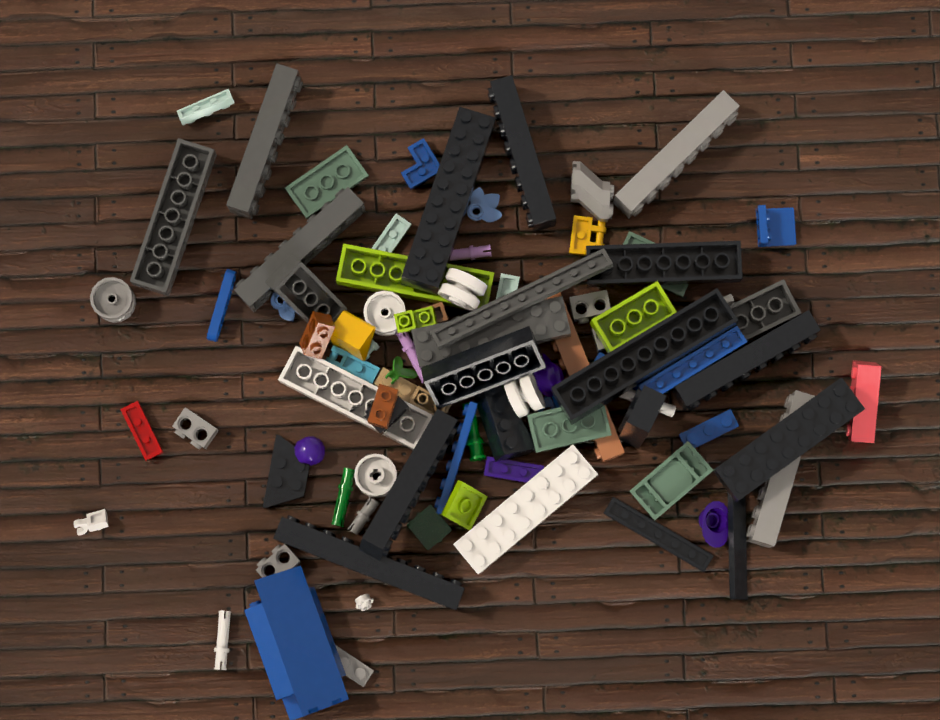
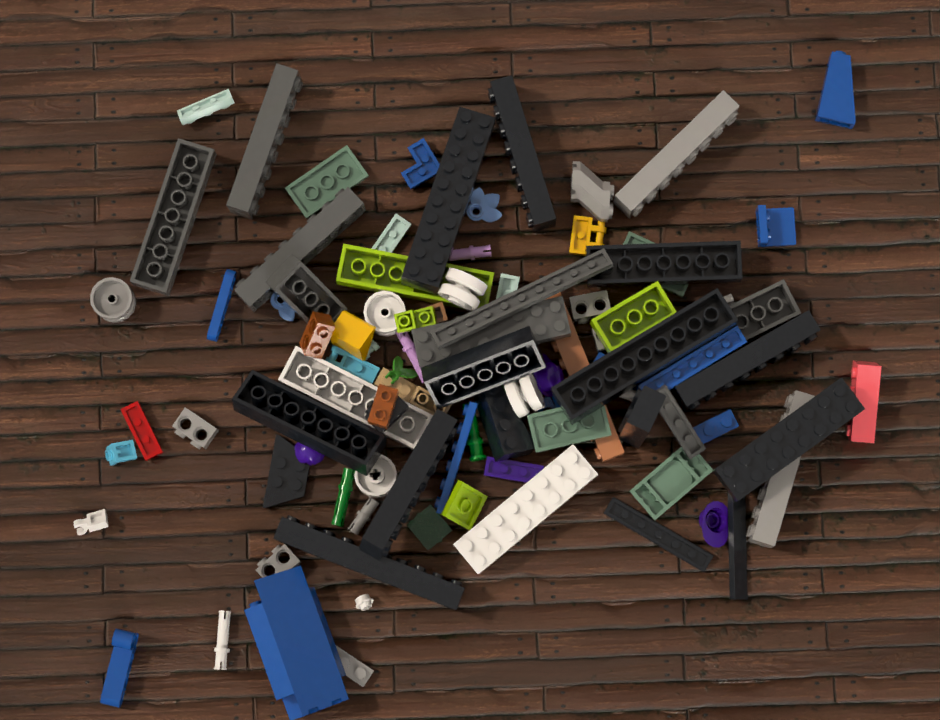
(119, 667): none -> blue beam
(120, 452): none -> medium azure bracket
(309, 422): none -> black brick
(680, 425): none -> dark grey tile
(837, 94): none -> blue slope

